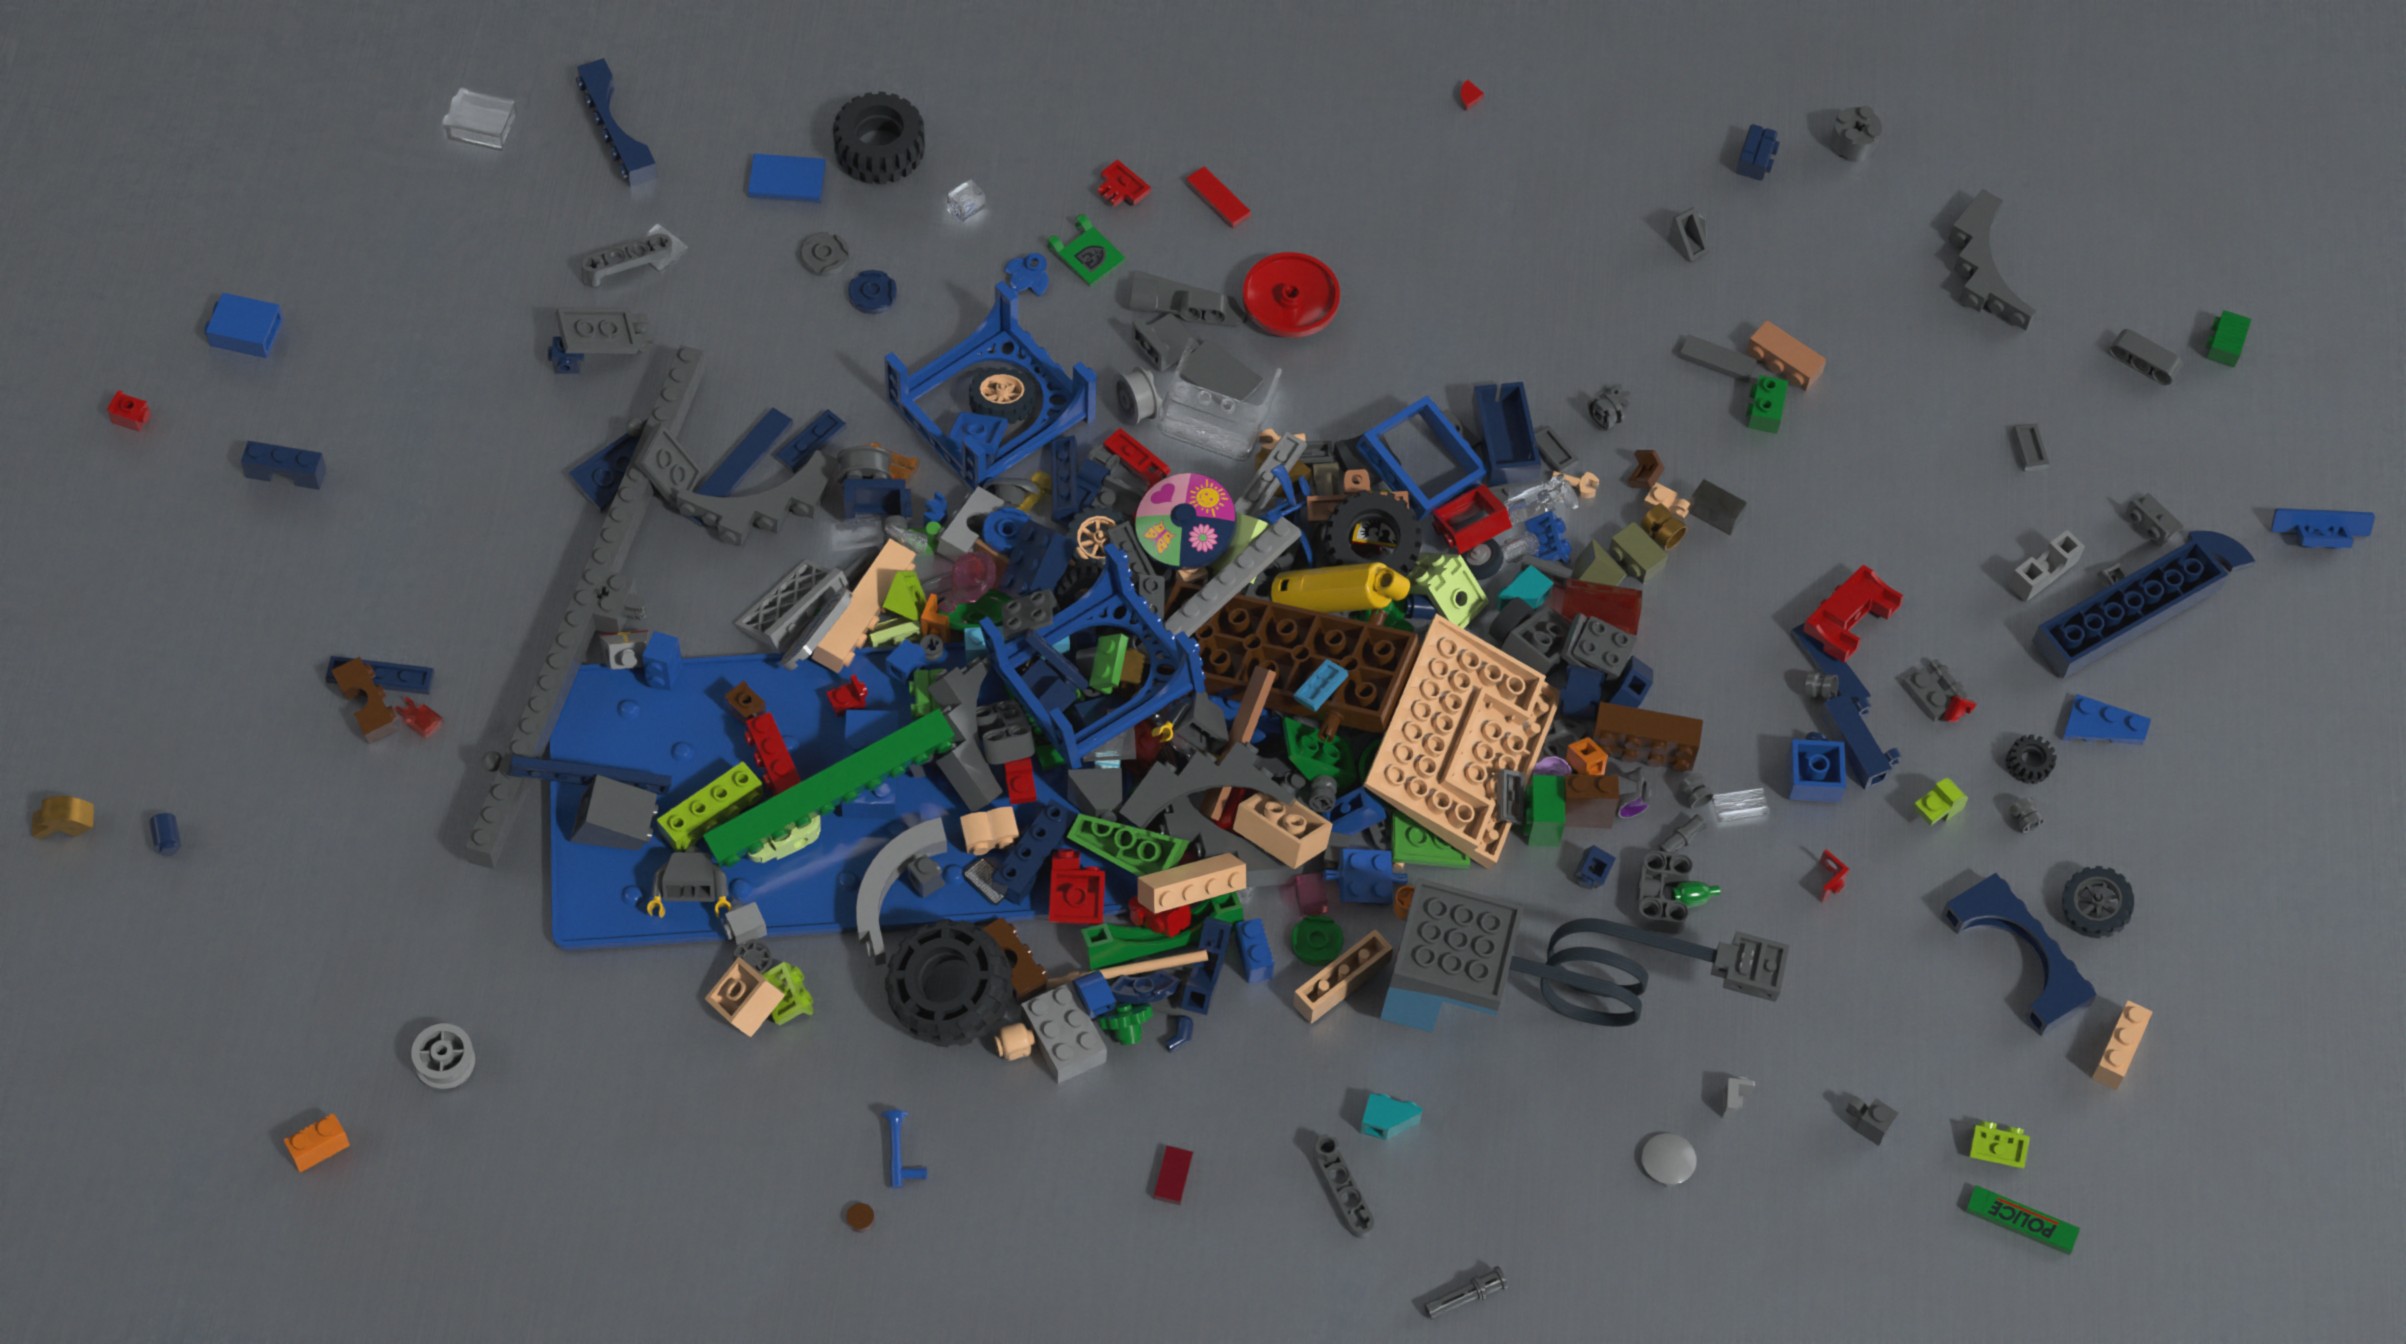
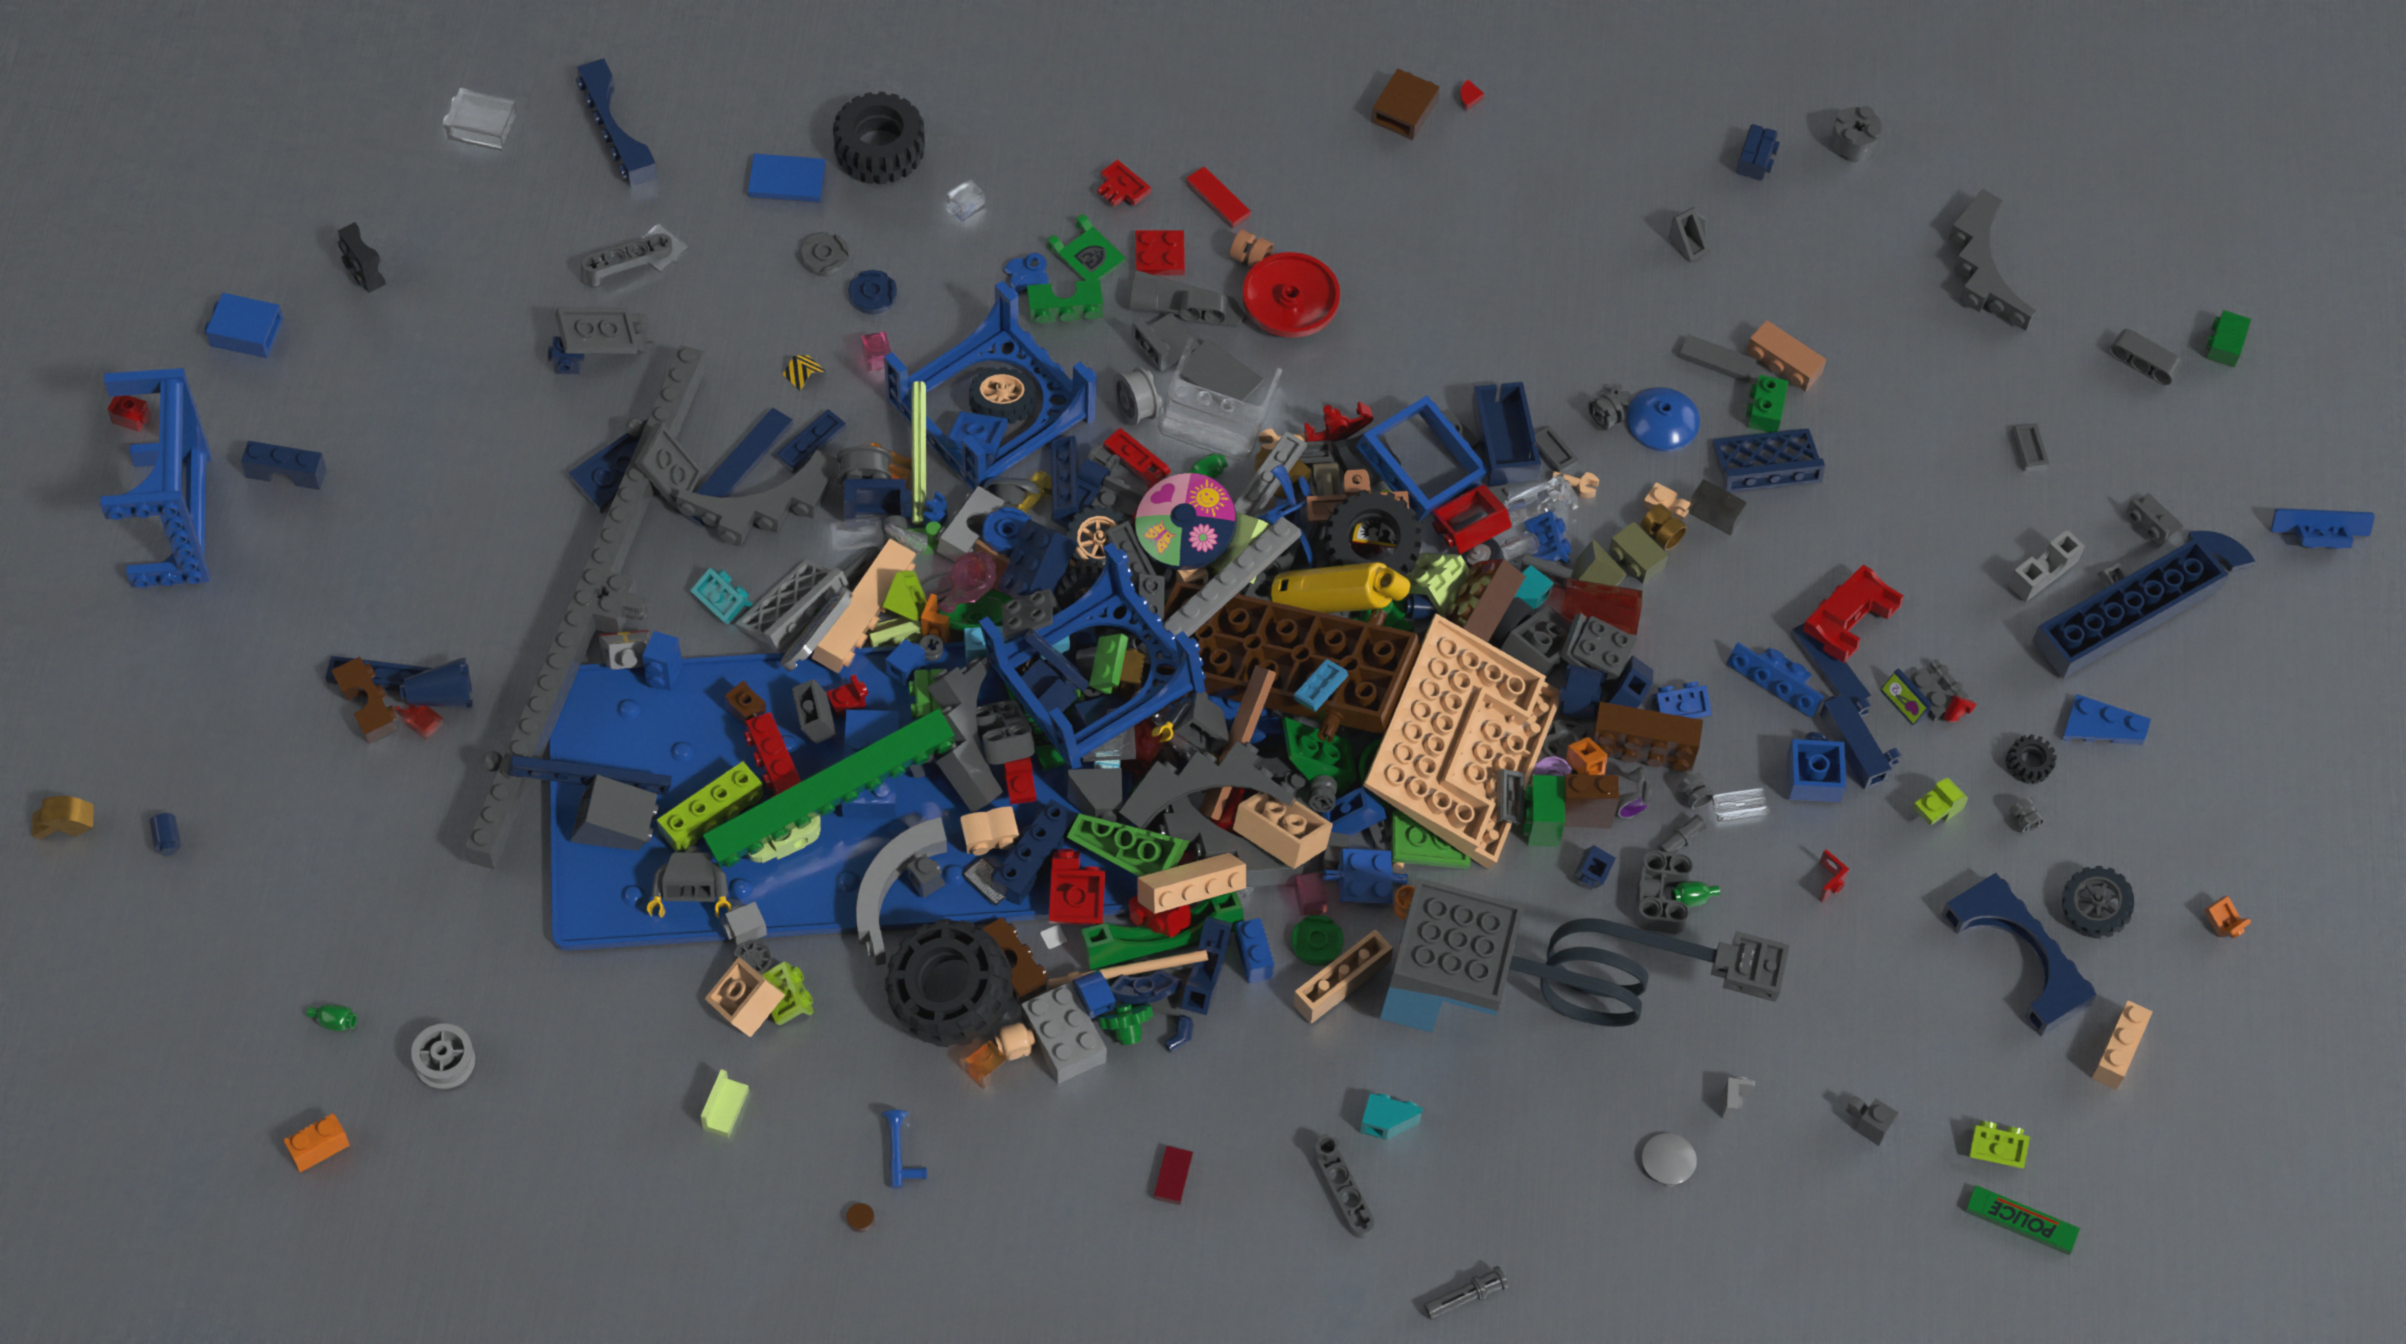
(160, 494): none -> blue arch
(333, 1017): none -> green plant
(360, 258): none -> black brick
(440, 687): none -> dark blue cone
(720, 594): none -> teal bracket
(723, 1105): none -> yellowish green panel
(800, 369): none -> sticker
(814, 711): none -> dark grey brick
(874, 349): none -> clear pink brick
(918, 403): none -> yellowish green axle
(983, 1063): none -> clear orange panel
(1047, 307): none -> green arch
(1053, 936): none -> white sticker
(1160, 252): none -> red plate
(1209, 465): none -> green plant
(1241, 245): none -> nougat wheel
(1339, 426): none -> red piece
(1405, 104): none -> reddish brown brick
(1485, 597): none -> reddish brown brick
(1647, 471): reddish brown bracket -> none
(1659, 428): none -> blue dish
(1687, 702): none -> blue bracket
(1772, 473): none -> dark blue fence
(1778, 676): none -> blue bracket
(1821, 685): dark grey wheel -> none
(1906, 697): none -> slope
(2226, 918): none -> orange bracket

